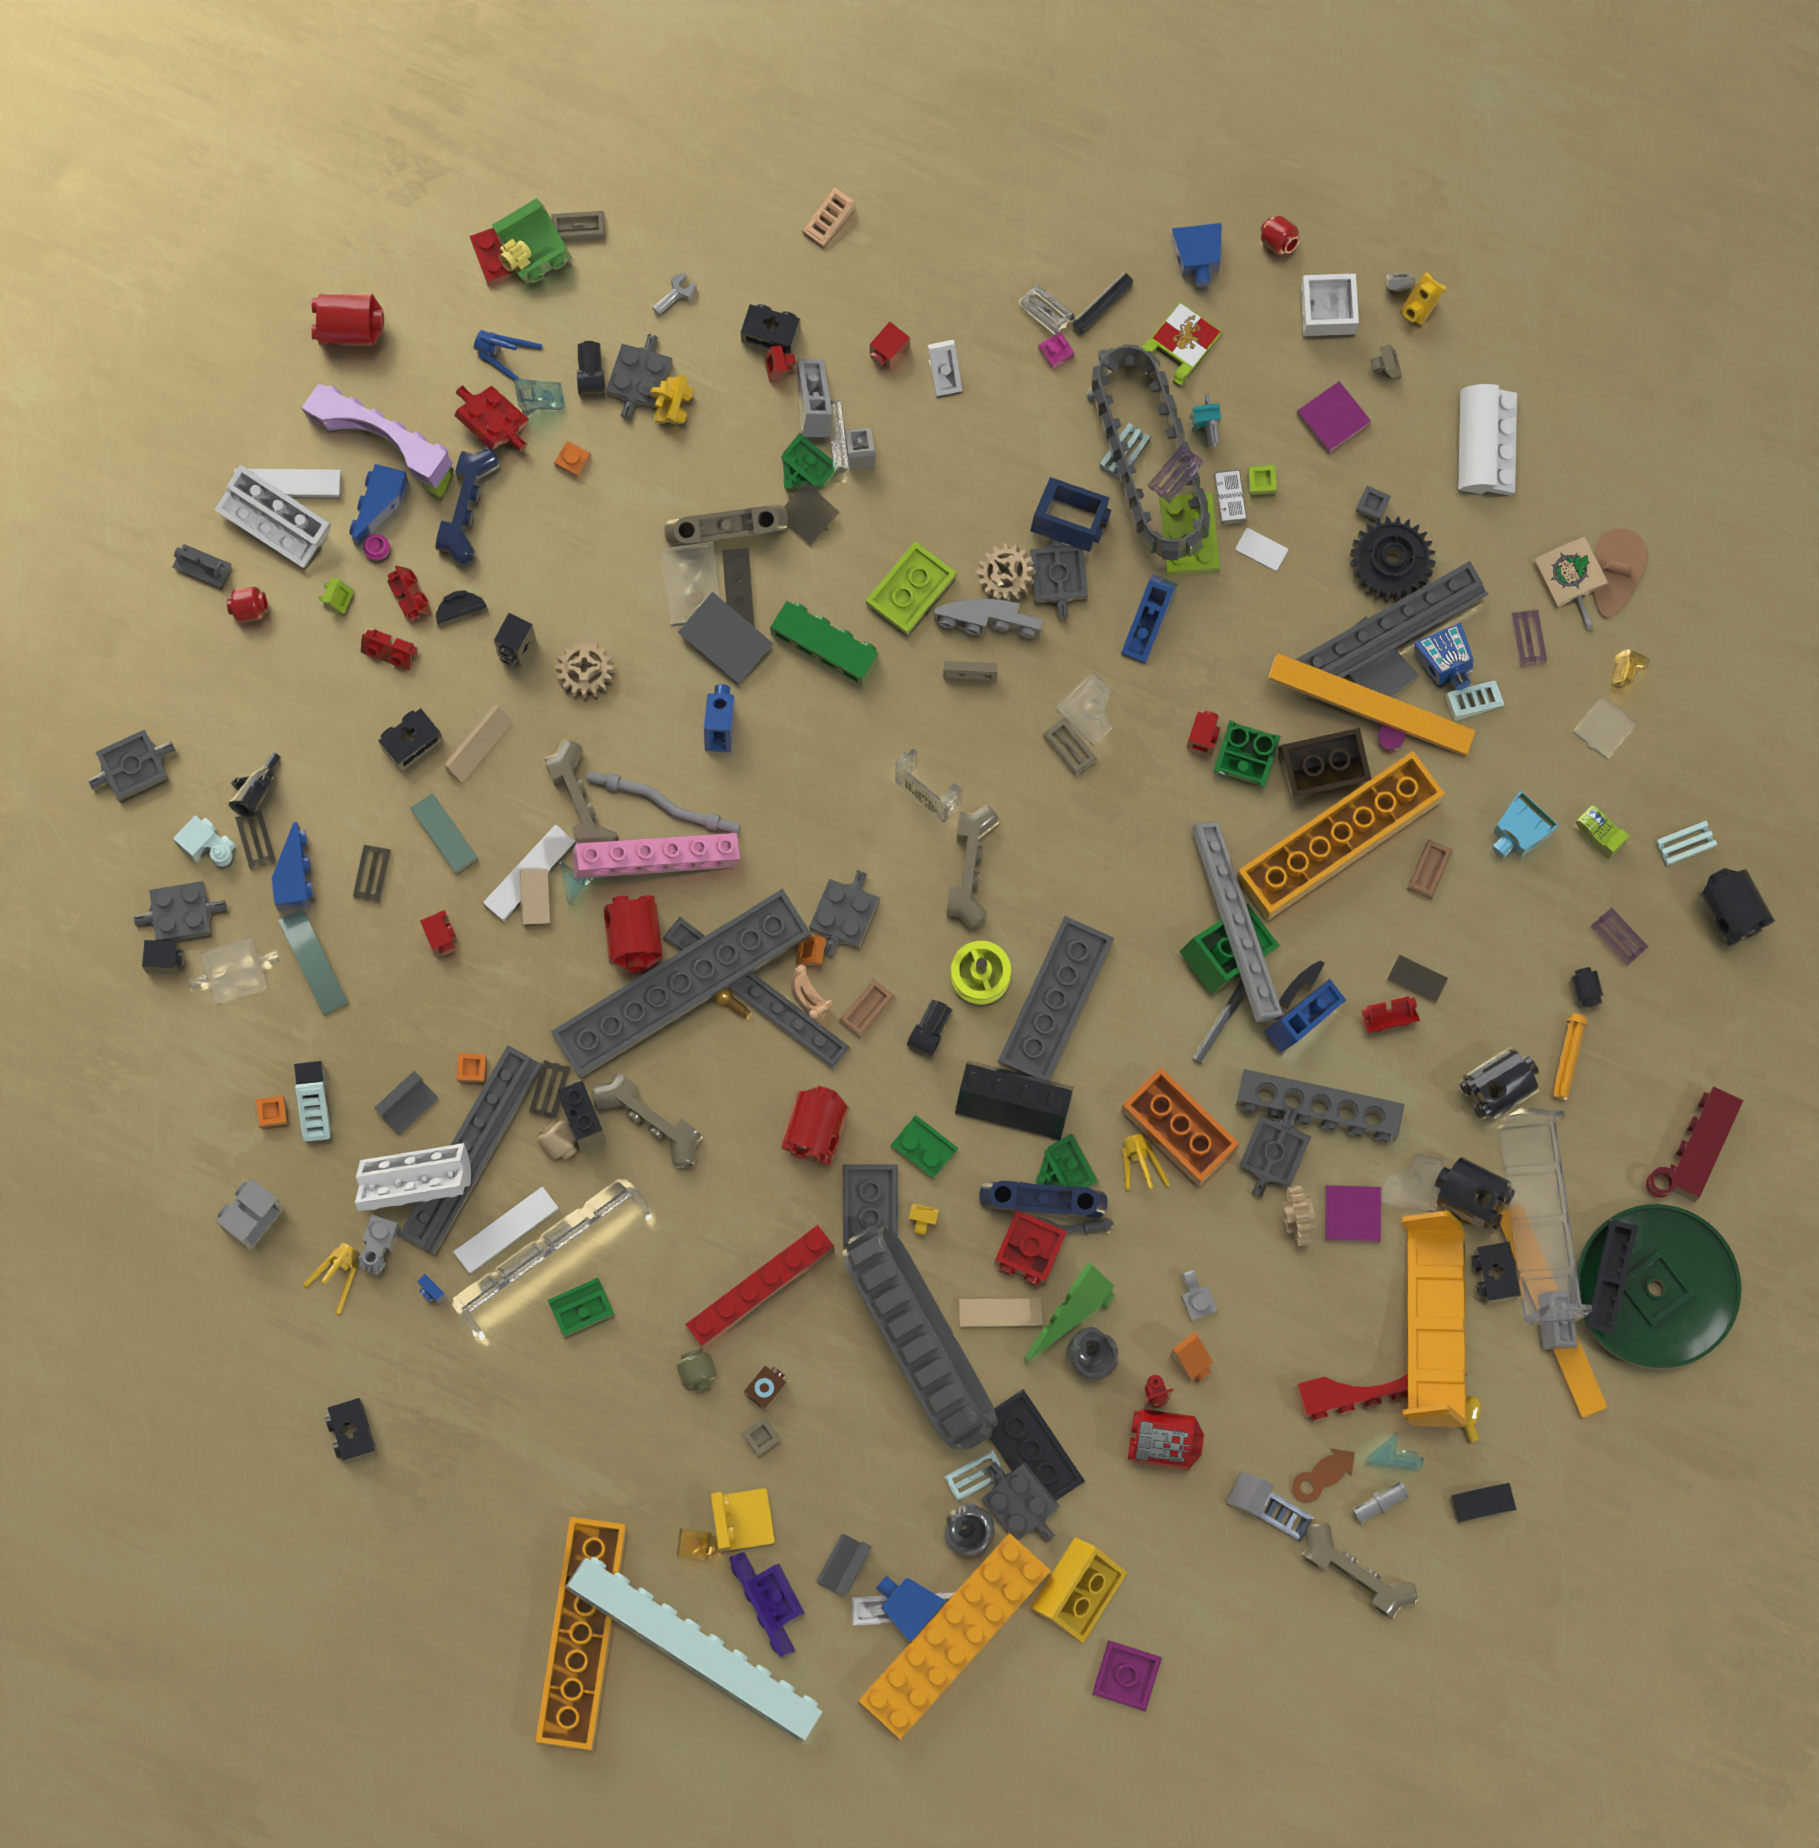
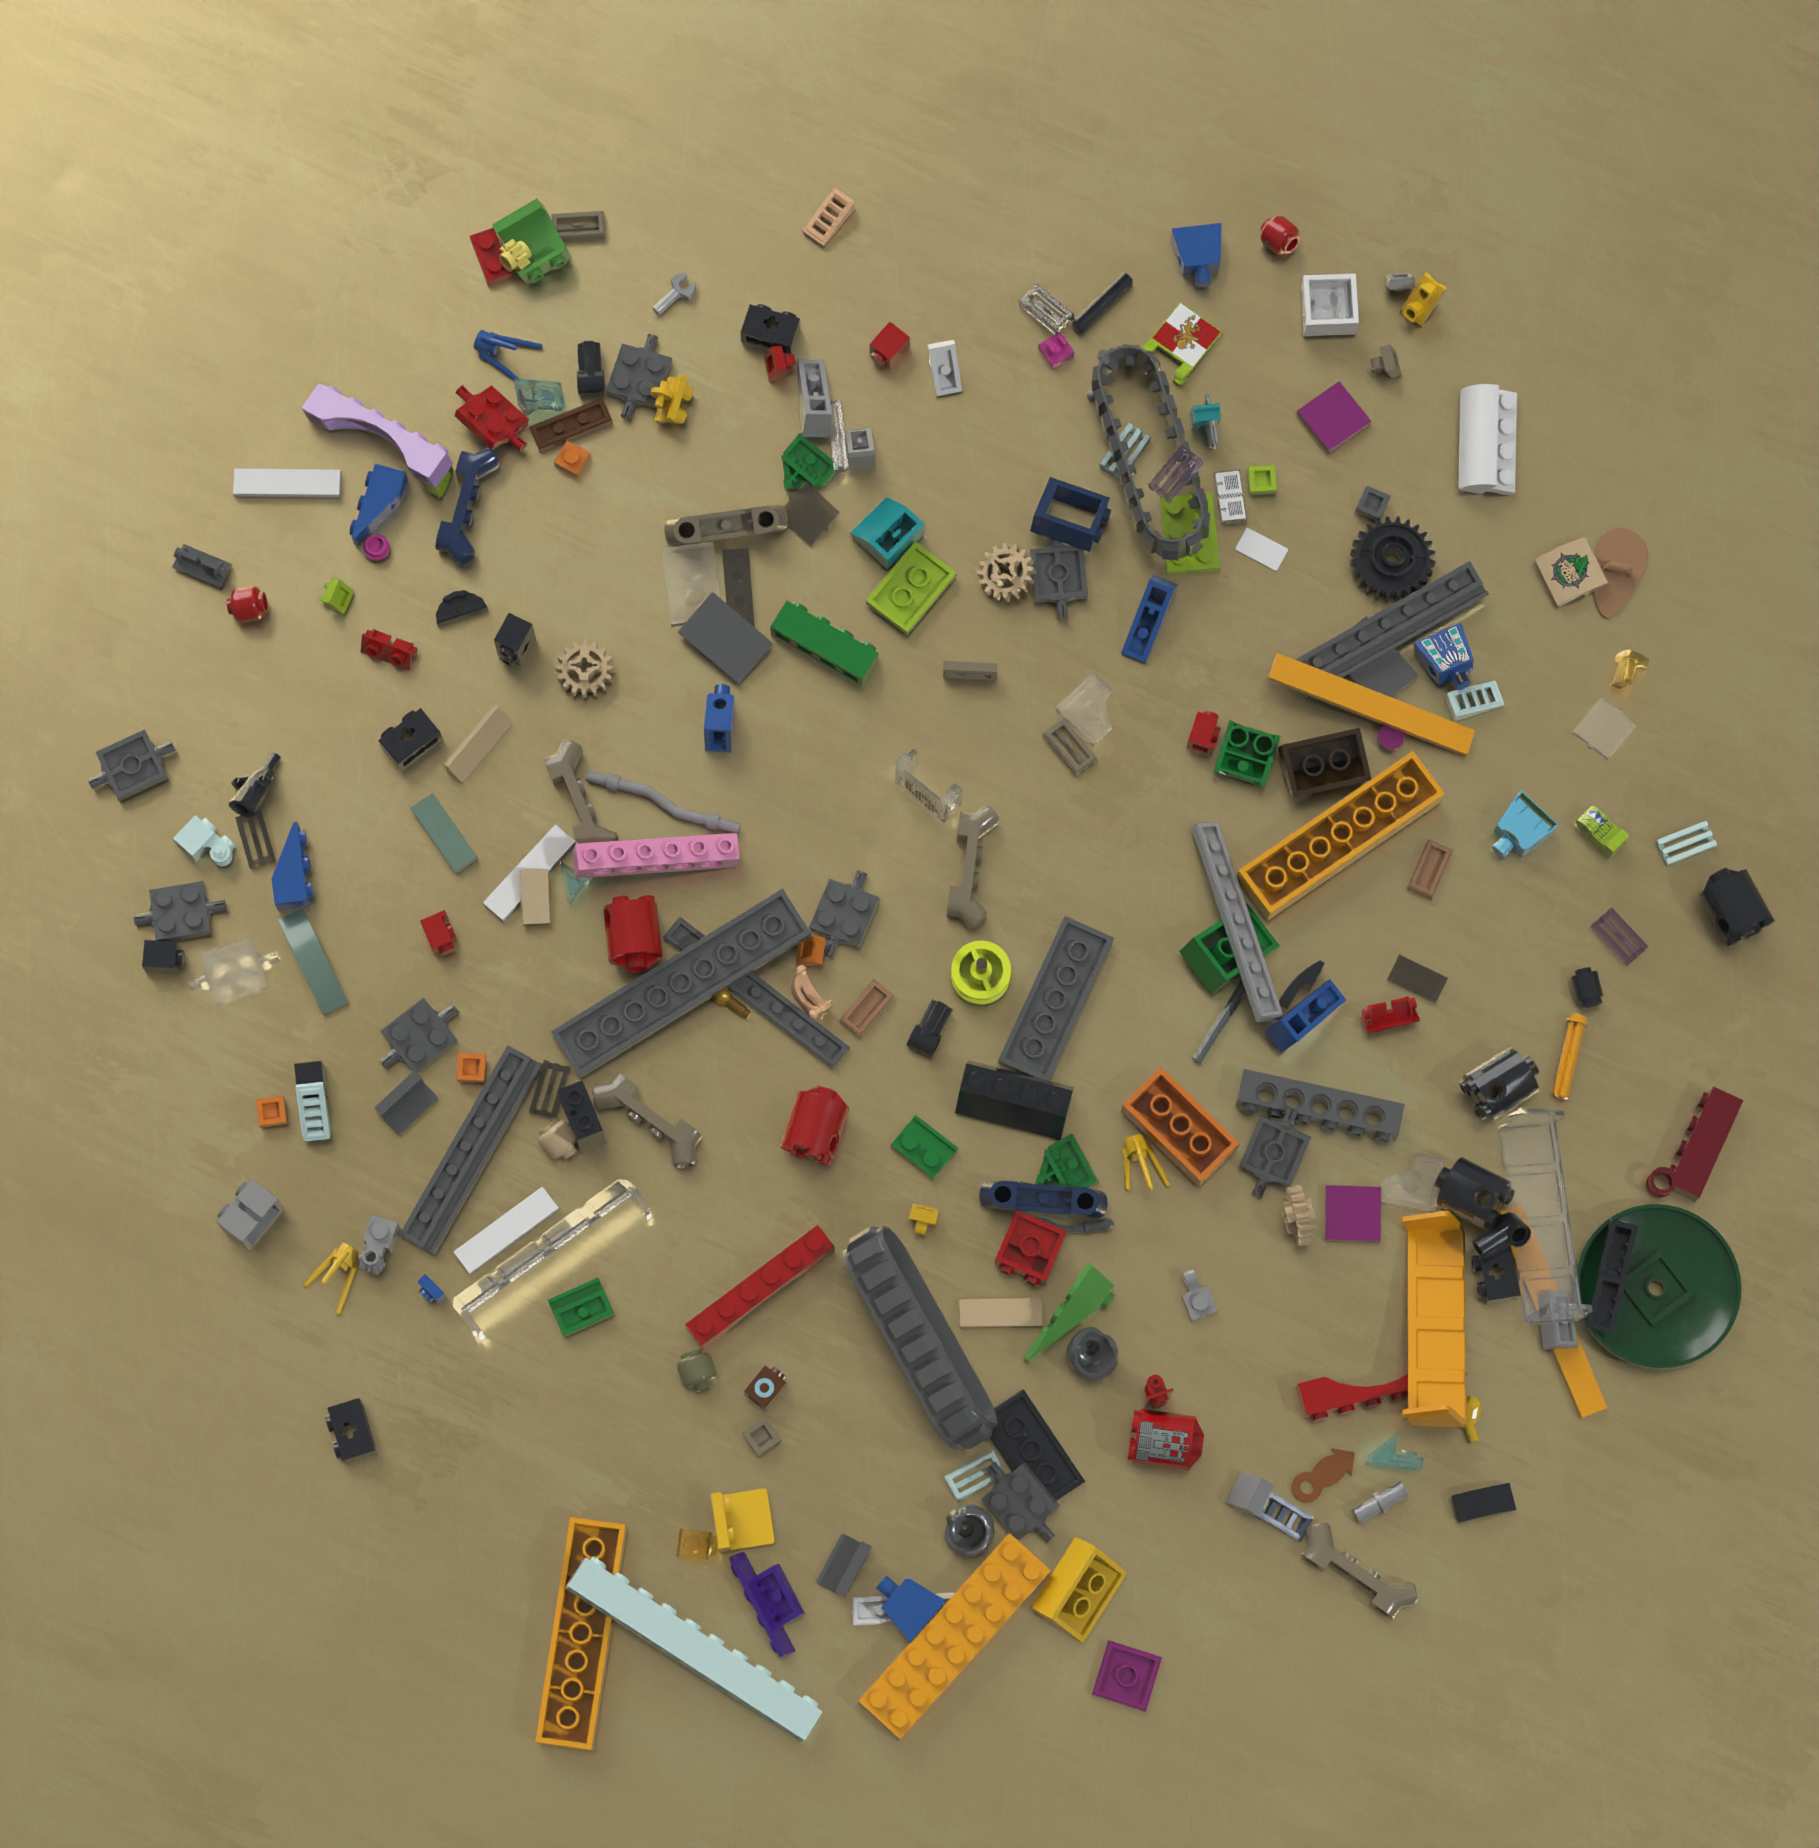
(273, 516): white brick -> none
(347, 319): red cylinder -> none
(382, 875): clear smoke tile -> none
(404, 582): red hinge -> none
(412, 1177): white brick -> none
(419, 1036): none -> dark grey plate
(571, 425): none -> reddish brown tile
(869, 1198): dark grey tile -> none
(888, 531): none -> teal slope
(979, 613): light grey slope -> none
(1192, 1358): orange slope -> none
(1508, 1231): none -> black piece
(1532, 659): tile -> none
(1588, 623): light grey hinge -> none

